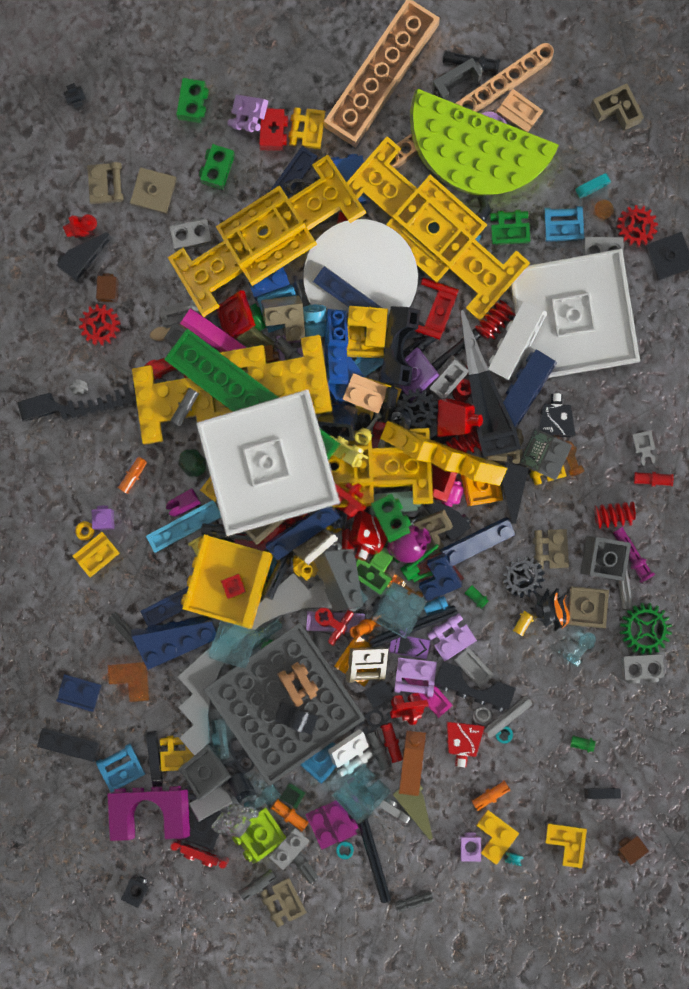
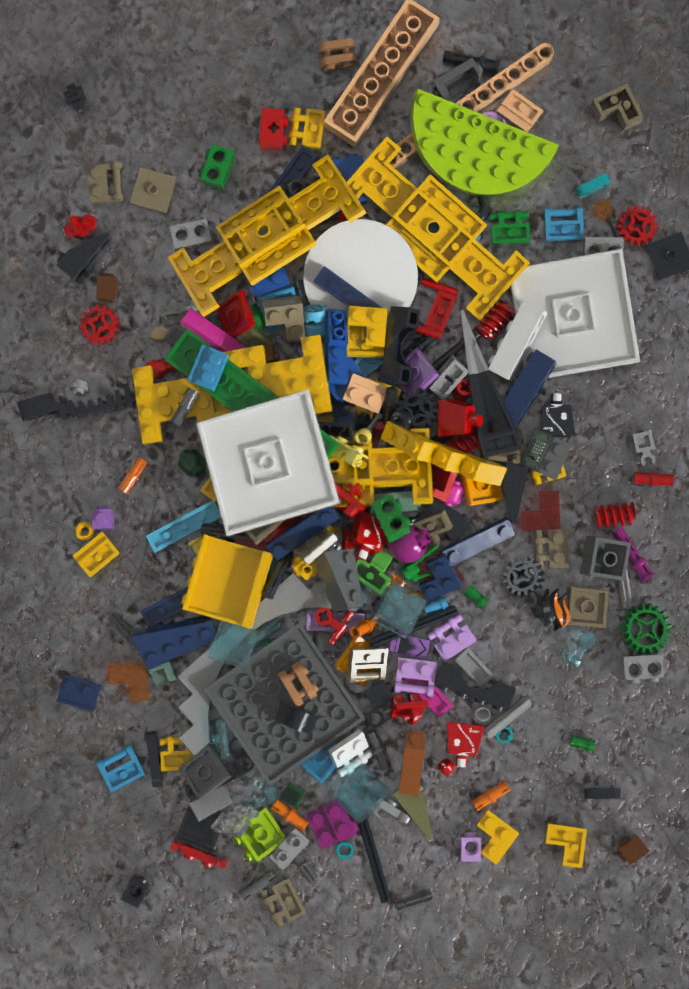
(68, 744): black arch -> none
(163, 674): none -> sand green panel
(171, 802): magenta arch -> none
(182, 503): magenta piece -> none
(188, 100): green brick -> none
(208, 367): none -> dark azure plate
(233, 586): red plate -> none
(241, 786): black piece -> none
(248, 107): lavender plate -> none
(346, 60): none -> medium nougat brick
(391, 742): red pin -> none
(446, 766): none -> red hinge
(514, 858): teal bush -> none
(523, 623): yellow pin -> none
(547, 518): none -> clear red plate
(575, 469): clear orange leg -> none

